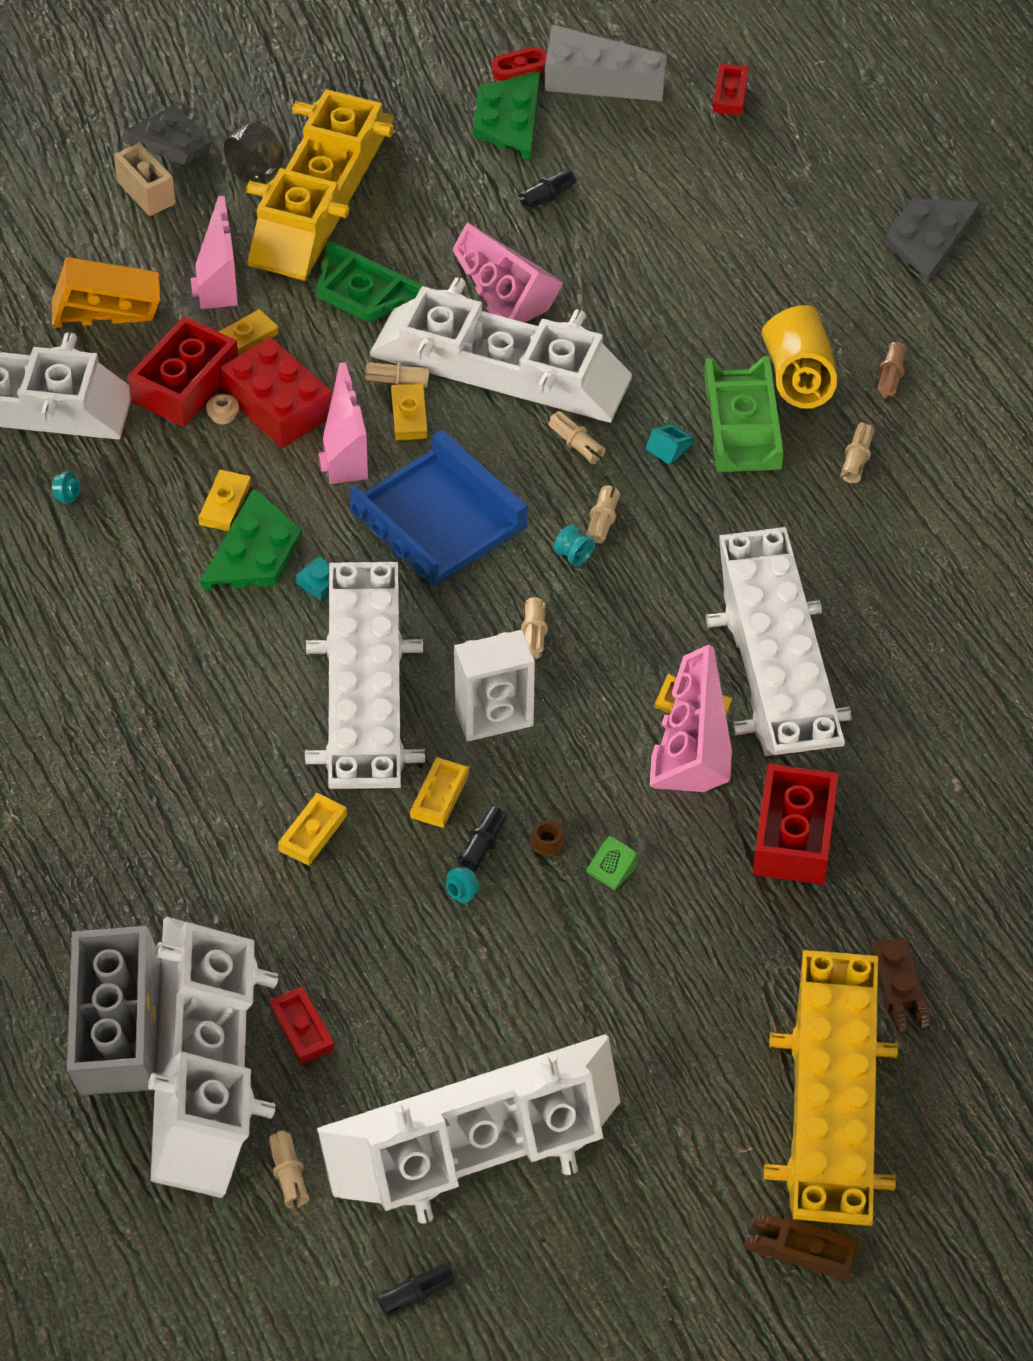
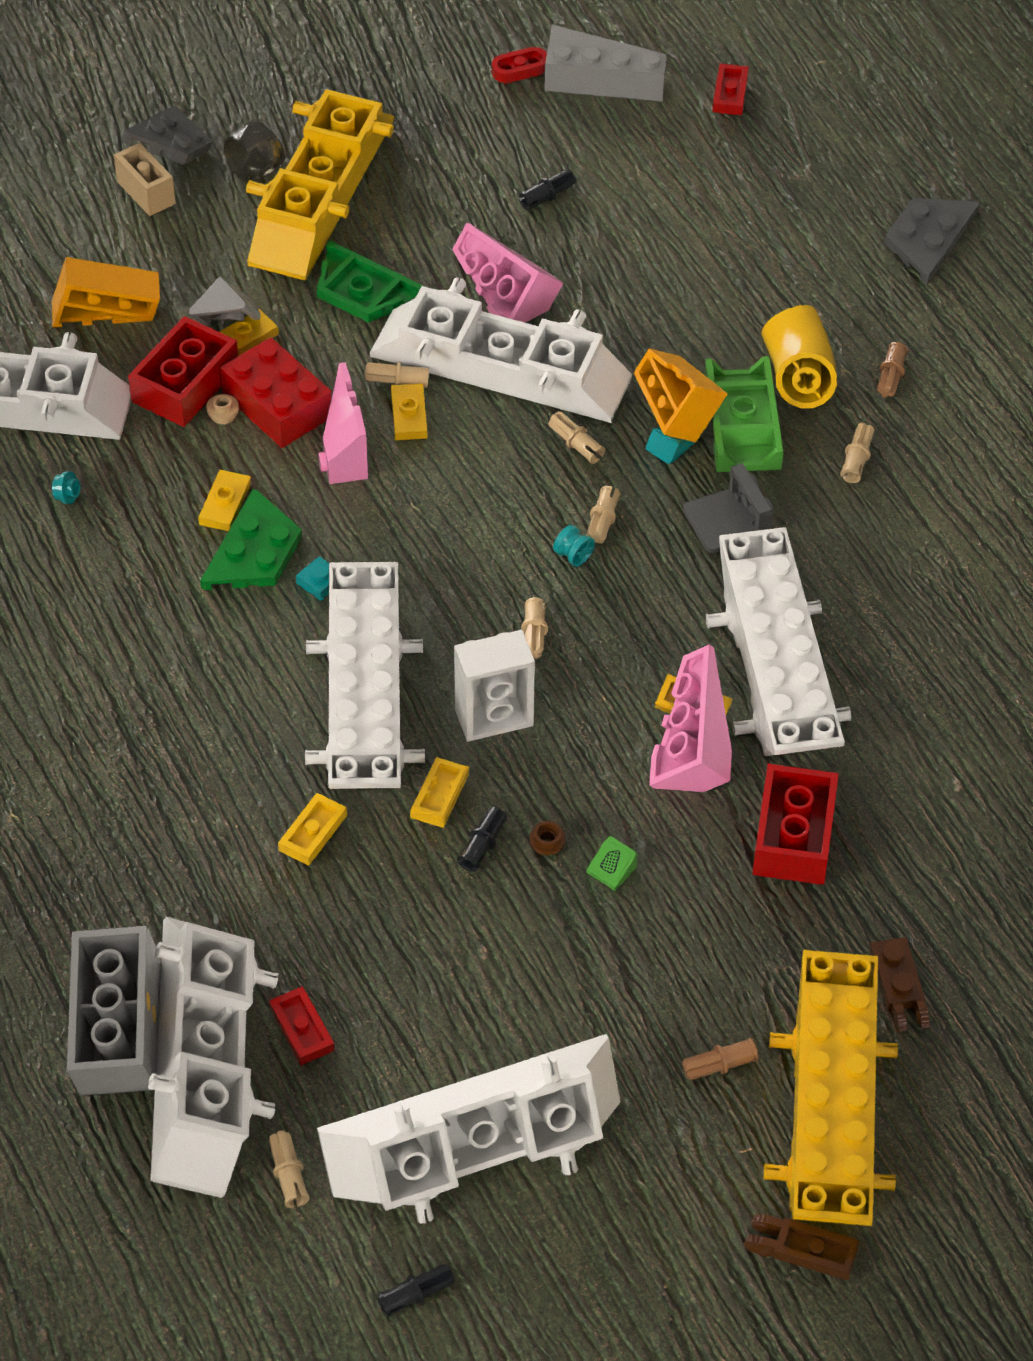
(215, 263): bright pink wedge -> none
(224, 301): none -> light grey slope
(441, 510): blue panel -> none
(462, 884): teal plate -> none
(508, 112): green wing -> none
(678, 394): none -> light orange wedge
(720, 1059): none -> medium nougat axle
(729, 511): none -> dark grey bracket

